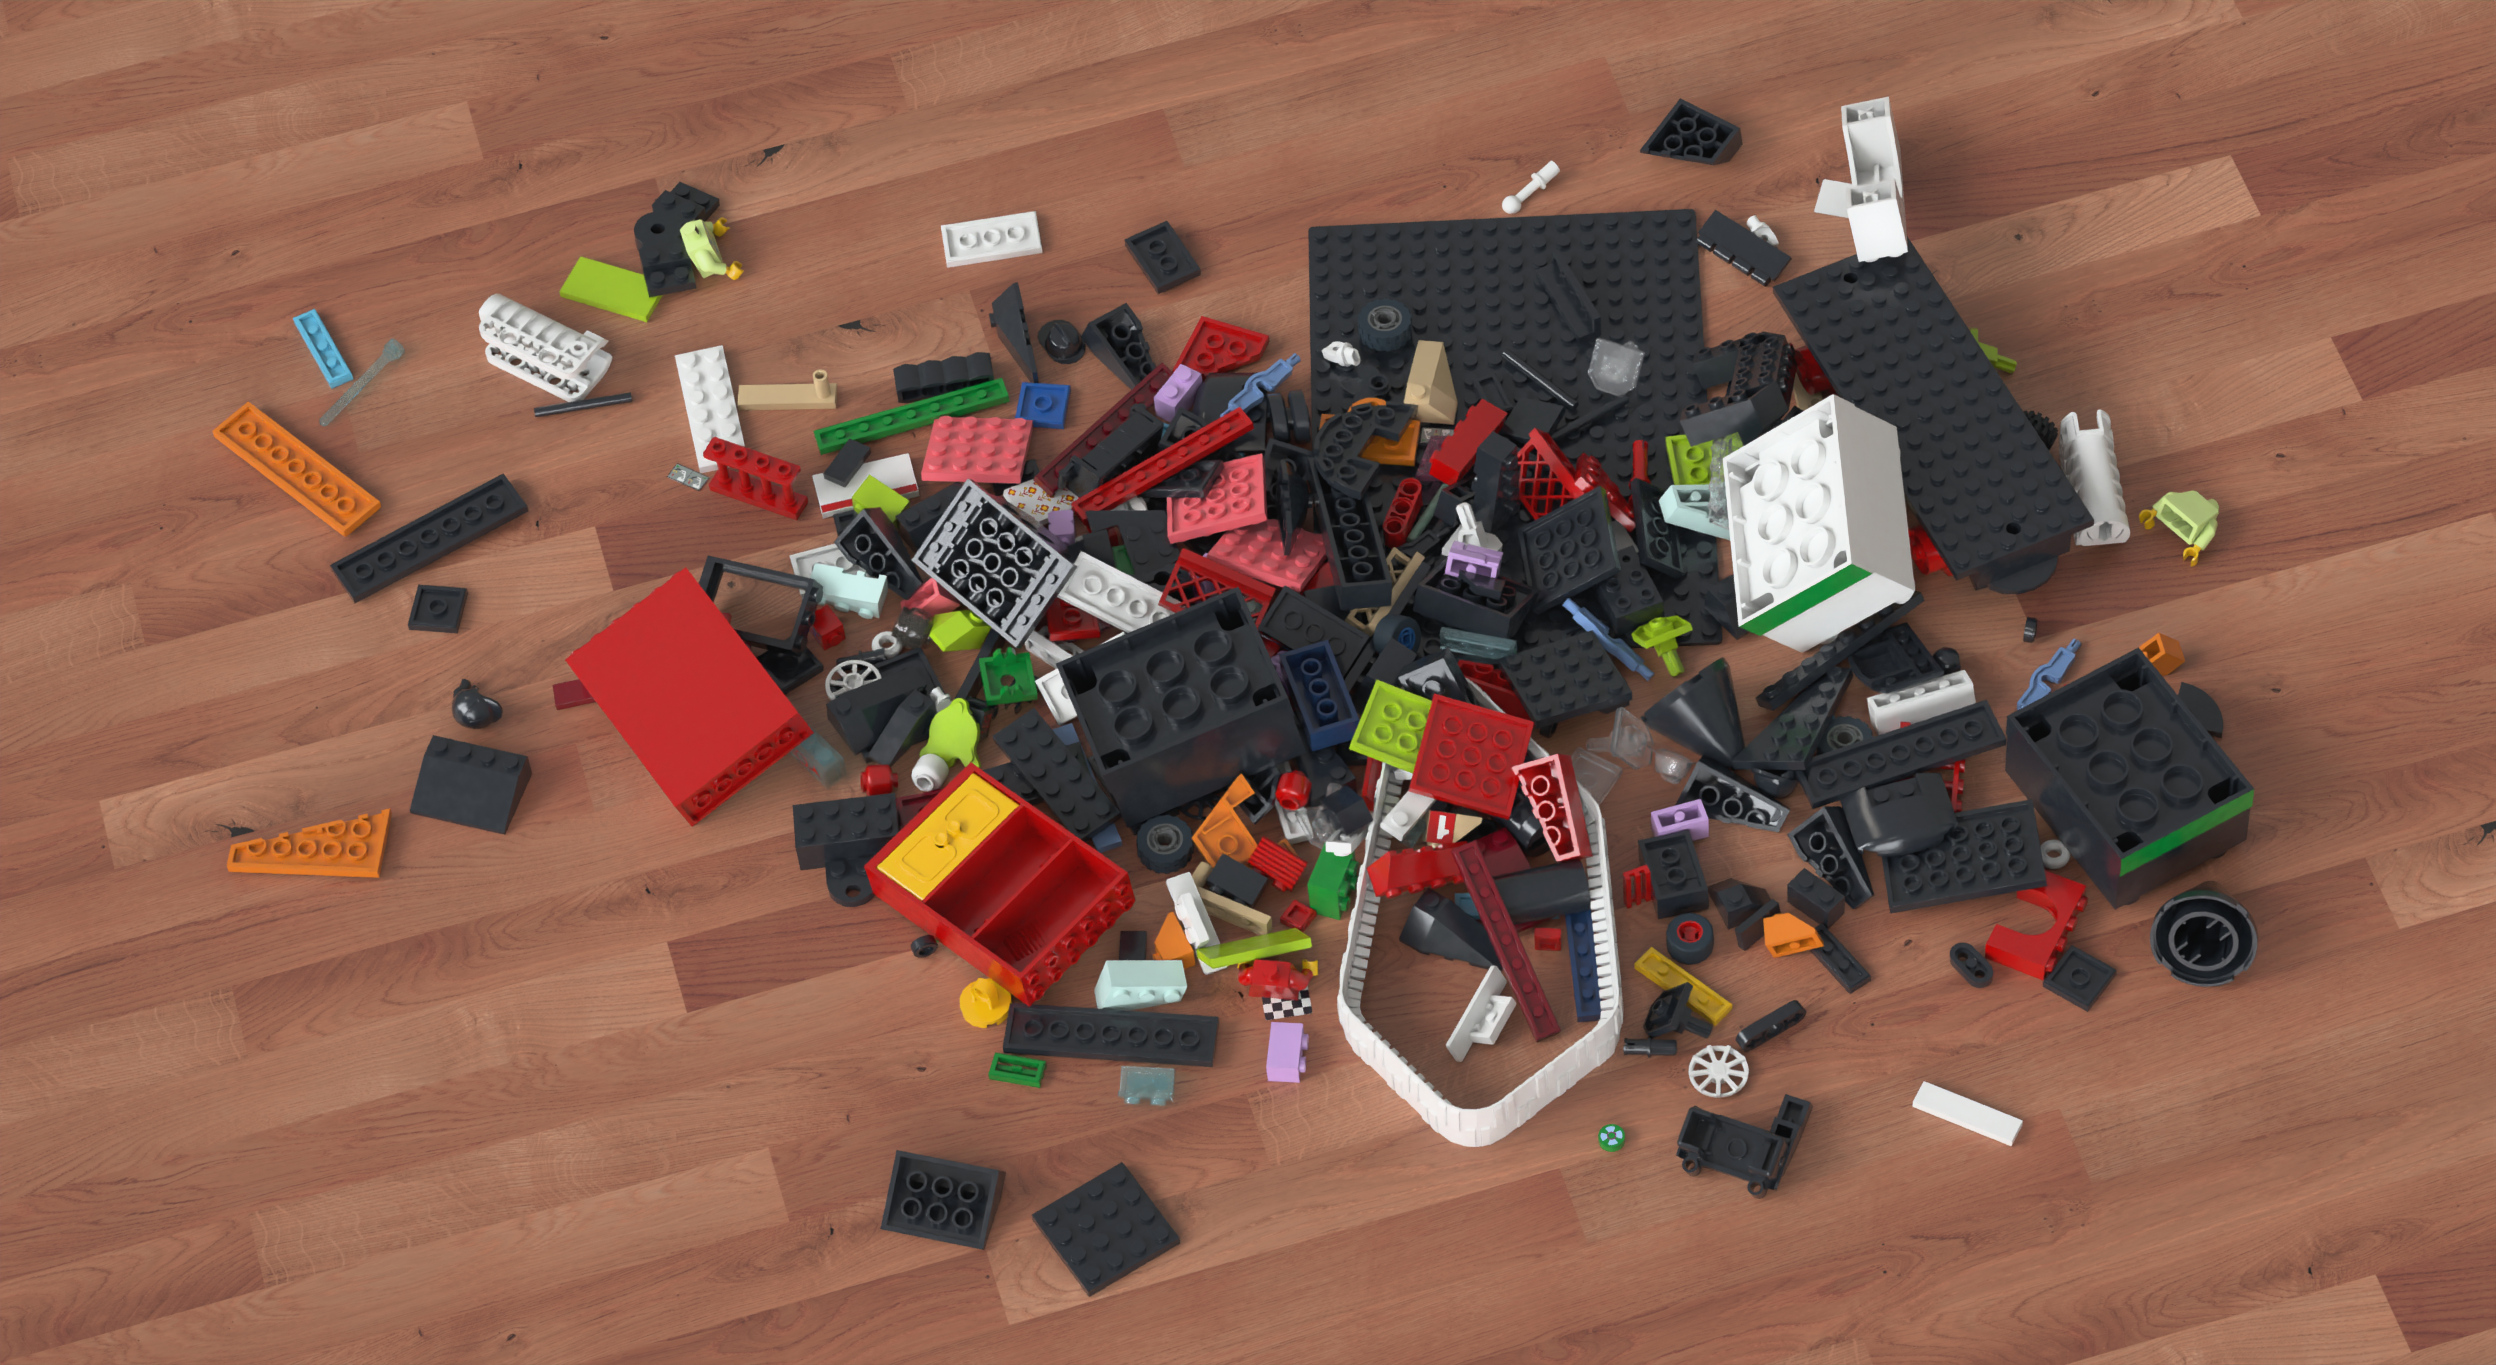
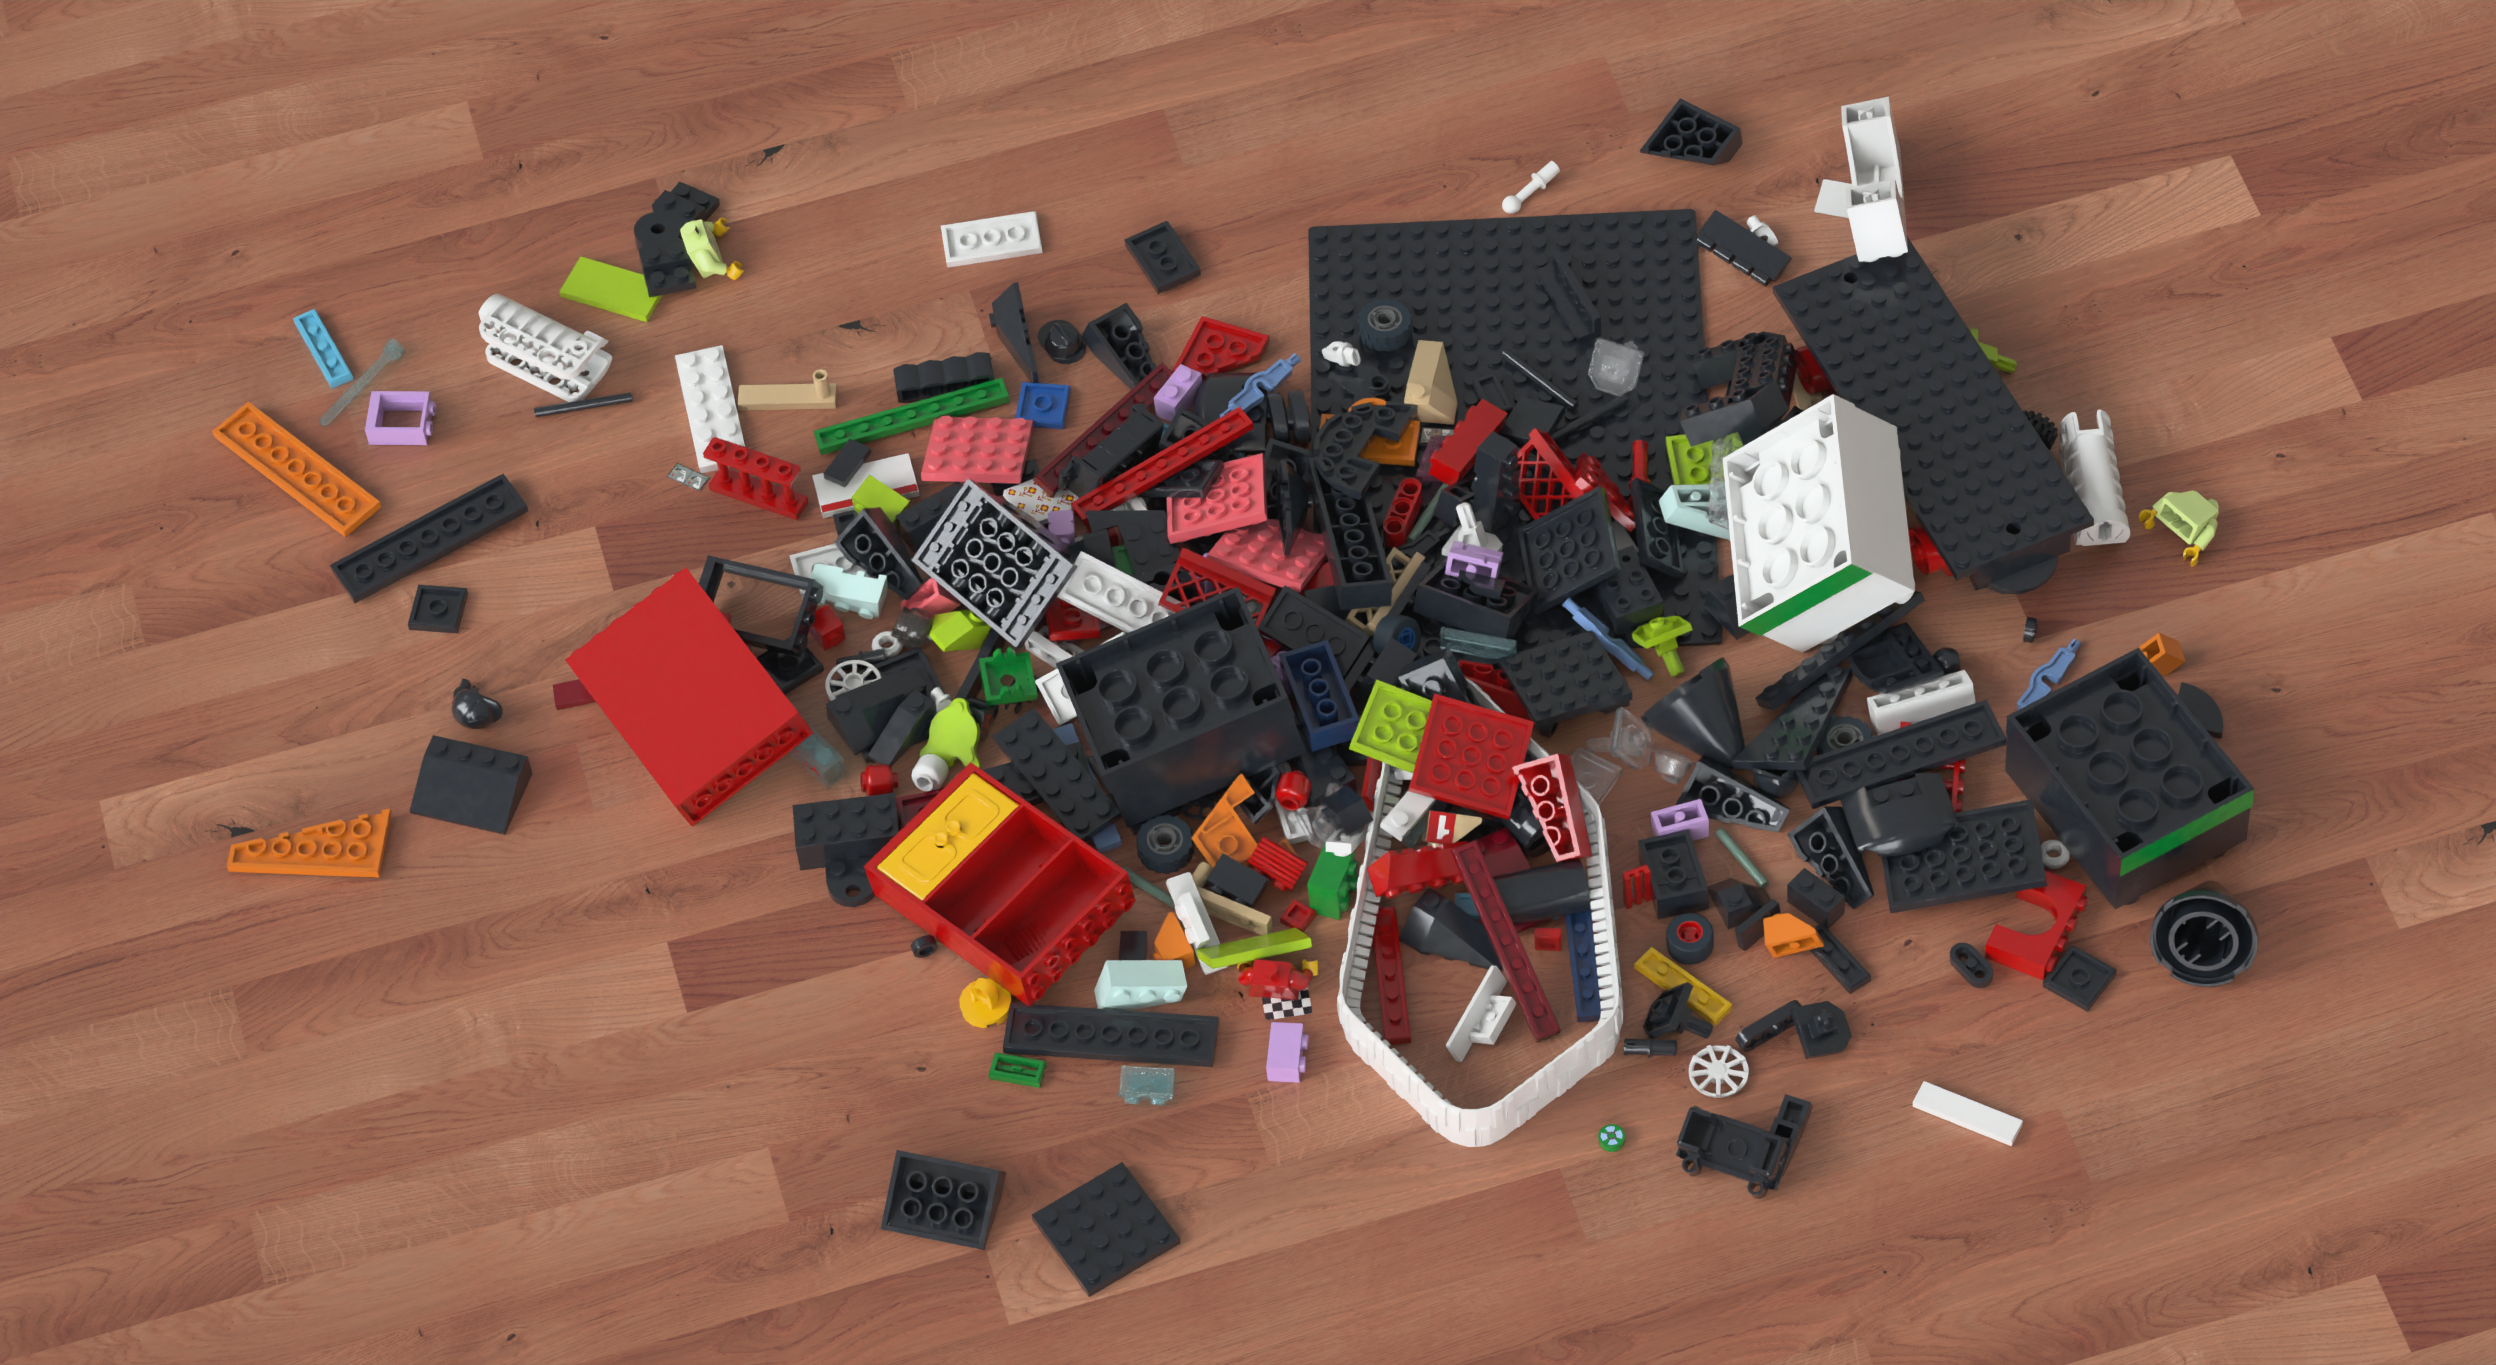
(399, 401): none -> lavender window
(1150, 888): none -> sand green bar
(1390, 977): none -> red tile
(1742, 858): none -> sand green bar
(1821, 1029): none -> black piece

